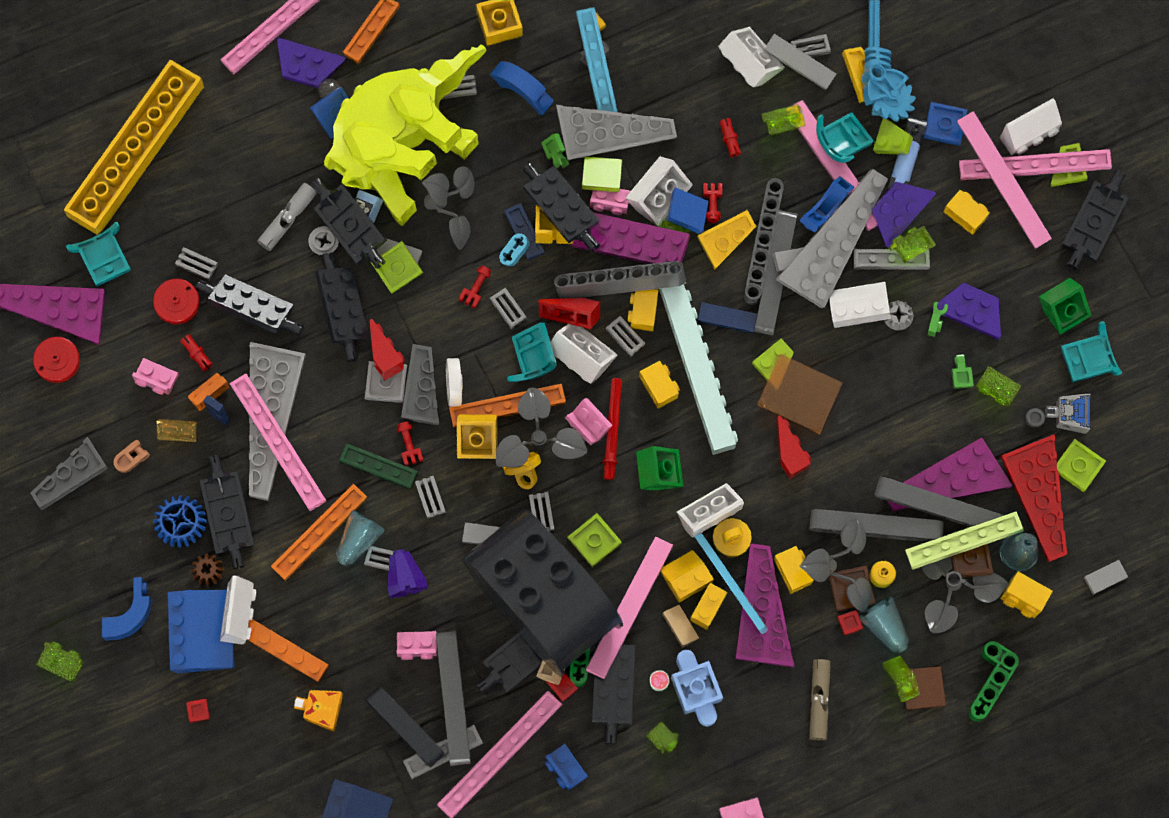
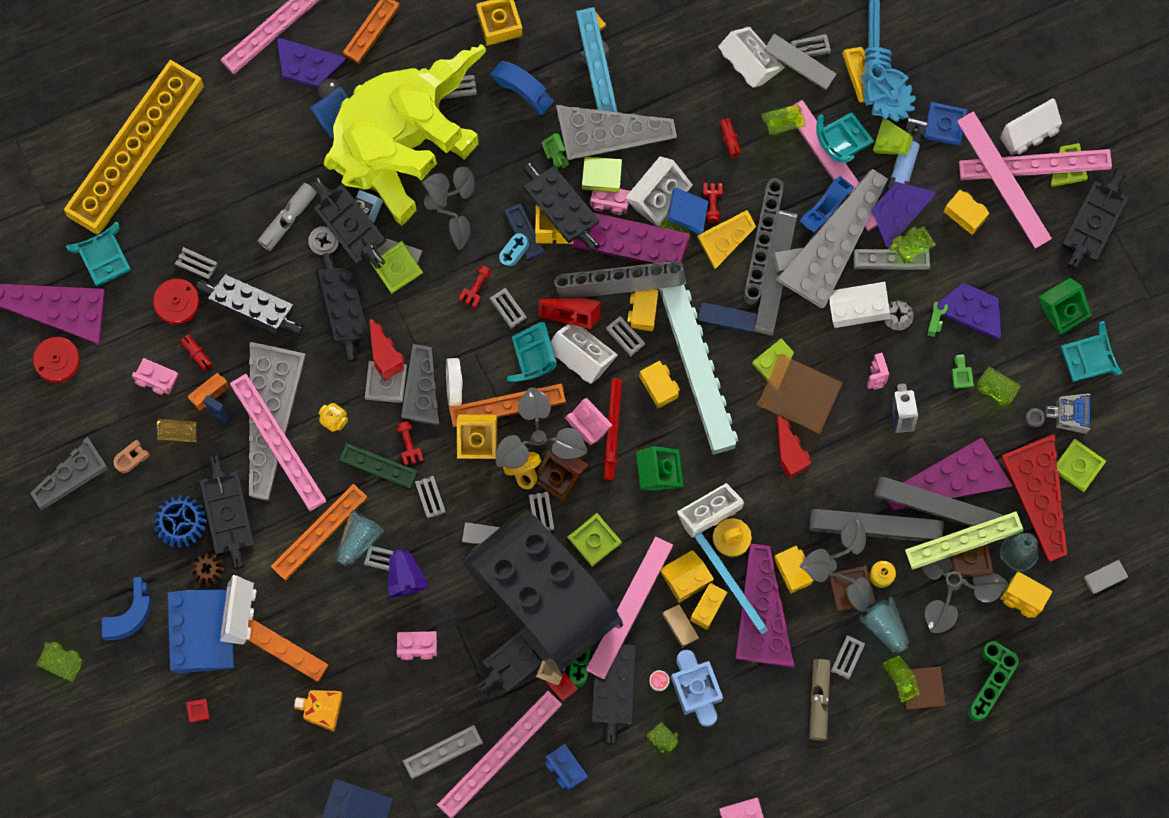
(333, 417): none -> yellow head
(405, 727): black beam -> none
(453, 698): dark grey beam -> none
(560, 475): none -> reddish brown slope
(841, 672): none -> light grey tile
(850, 622): red plate -> none
(879, 373): none -> bright pink bracket
(904, 409): none -> light grey torso

